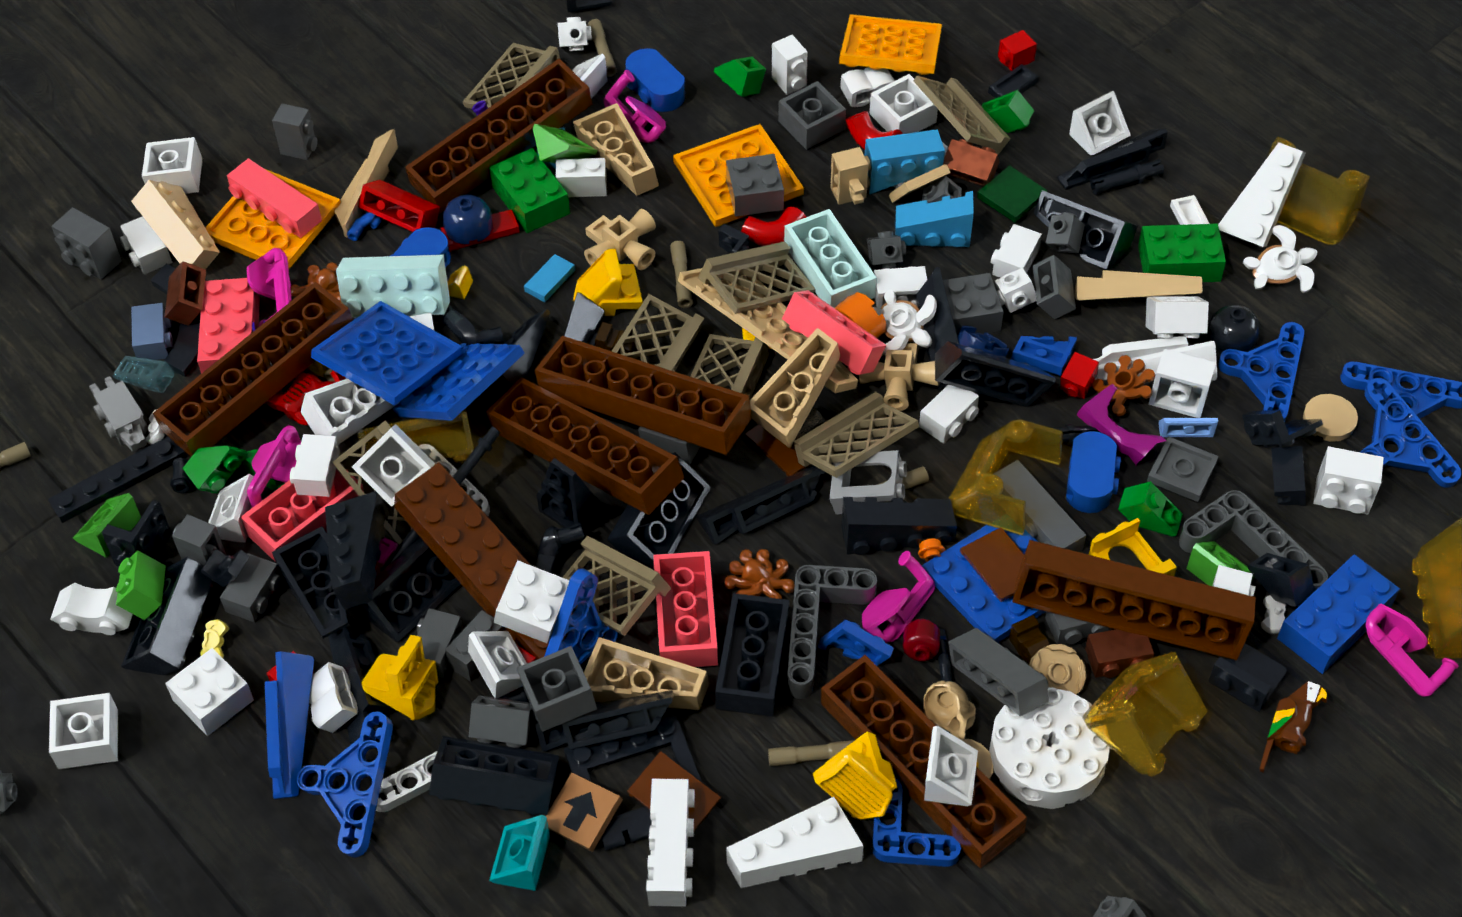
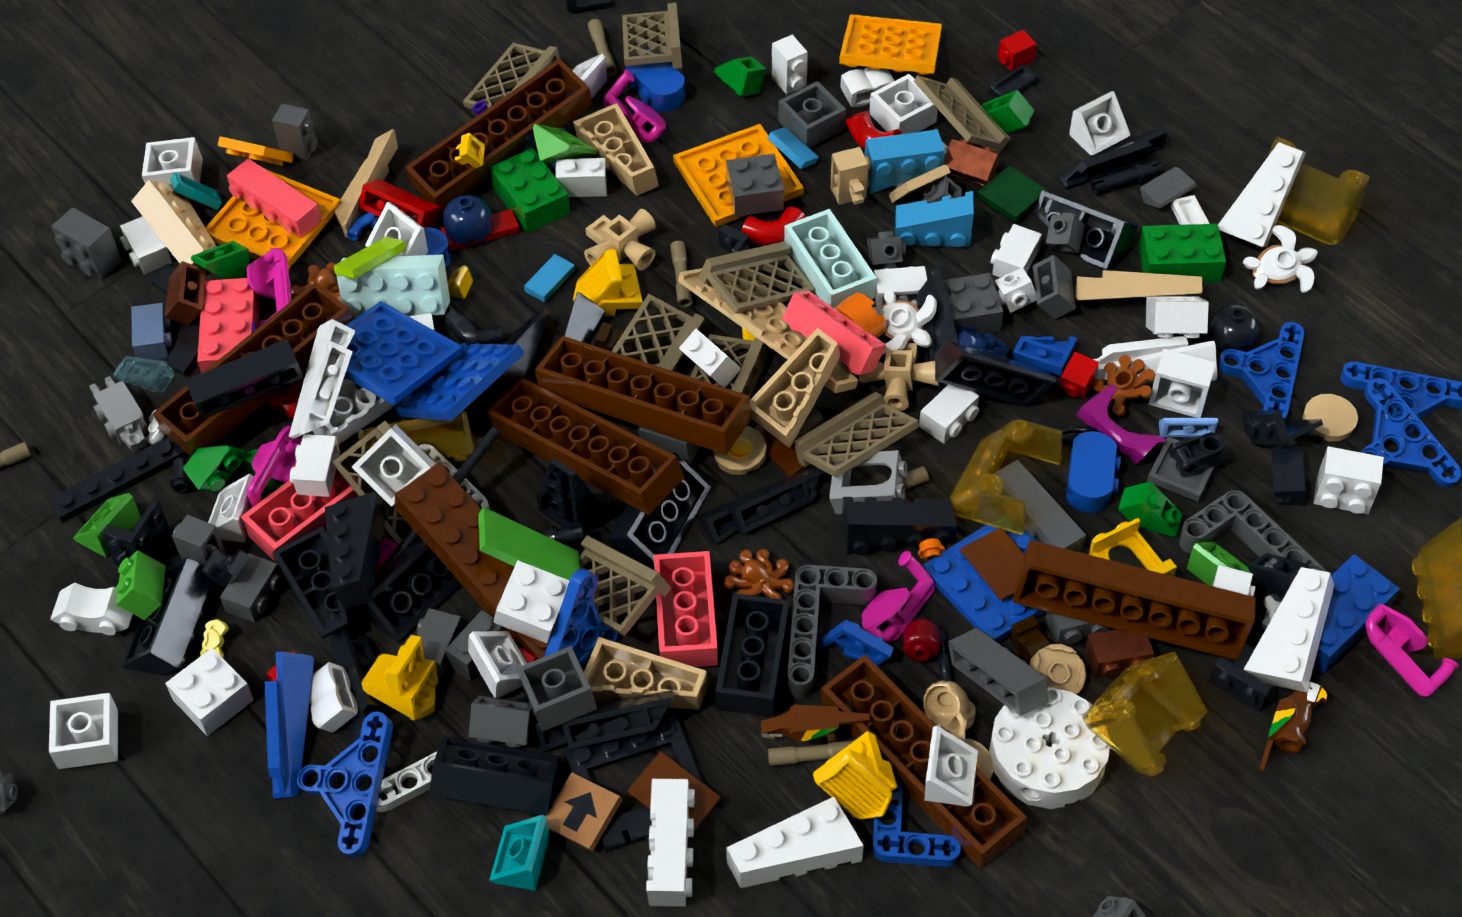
(195, 191): none -> teal tile
(224, 261): none -> green slope
(244, 379): none -> black brick
(255, 151): none -> light orange plate
(322, 378): none -> white wedge
(369, 257): none -> lime tile
(398, 225): none -> white slope
(470, 151): none -> yellow tile
(514, 542): none -> bright green tile
(565, 30): white brick -> none
(668, 36): none -> dark tan fence
(710, 358): none -> white brick
(745, 455): none -> tan tile
(793, 147): none -> dark azure tile
(809, 722): none -> reddish brown animal
(1166, 188): none -> dark grey slope
(1194, 455): none -> black piece
(1293, 636): none -> white wedge

